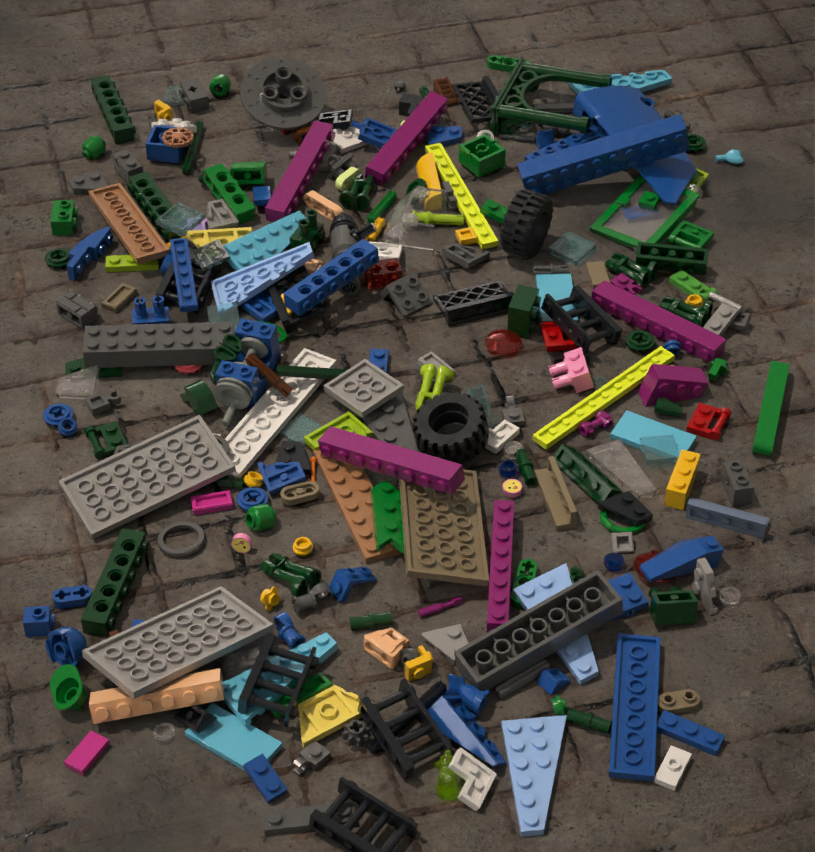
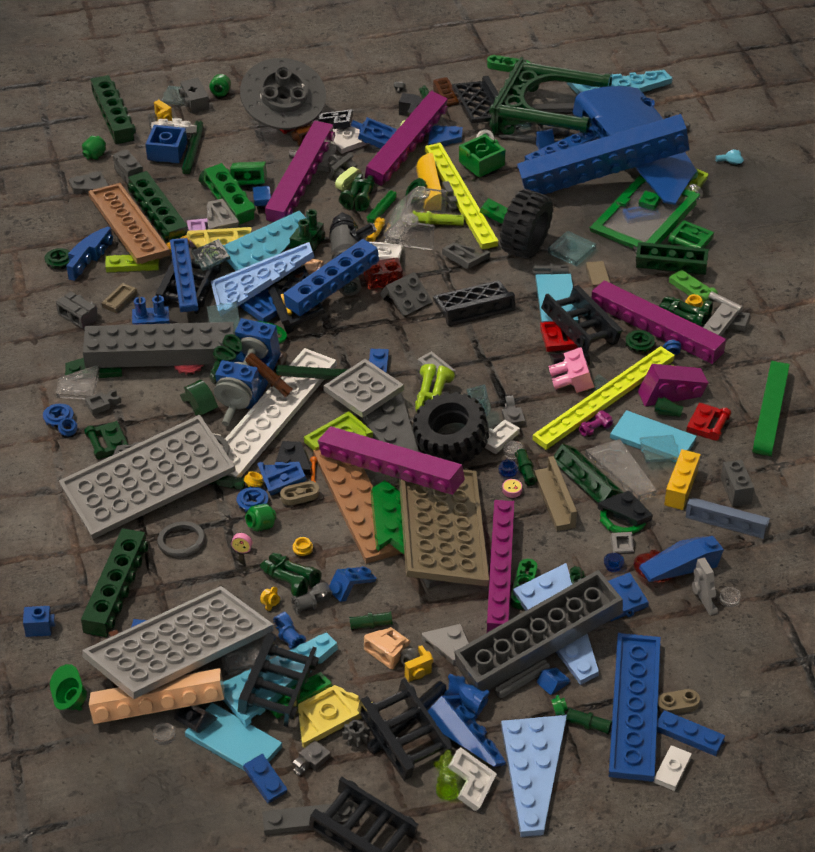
(64, 217): green brick -> none
(66, 646): blue cylinder -> none
(71, 596): blue beam -> none
(86, 752): dark pink tile -> none
(166, 263): blue beam -> none
(177, 137): nougat wheel -> none
(180, 219): clear light blue plate -> none
(211, 502): dark pink tile -> none
(298, 428): clear light blue piece -> none
(322, 205): light nougat beam -> none
(439, 607): magenta piece -> none
(466, 236): yellow plate -> none
(503, 342): clear red dish -> none
(524, 311): dark green brick -> none
(626, 283): magenta plate -> none
(640, 274): dark green piece -> none
(673, 606): dark green brick -> none
(696, 143): dark green gear -> none
(717, 368): green piece -> none

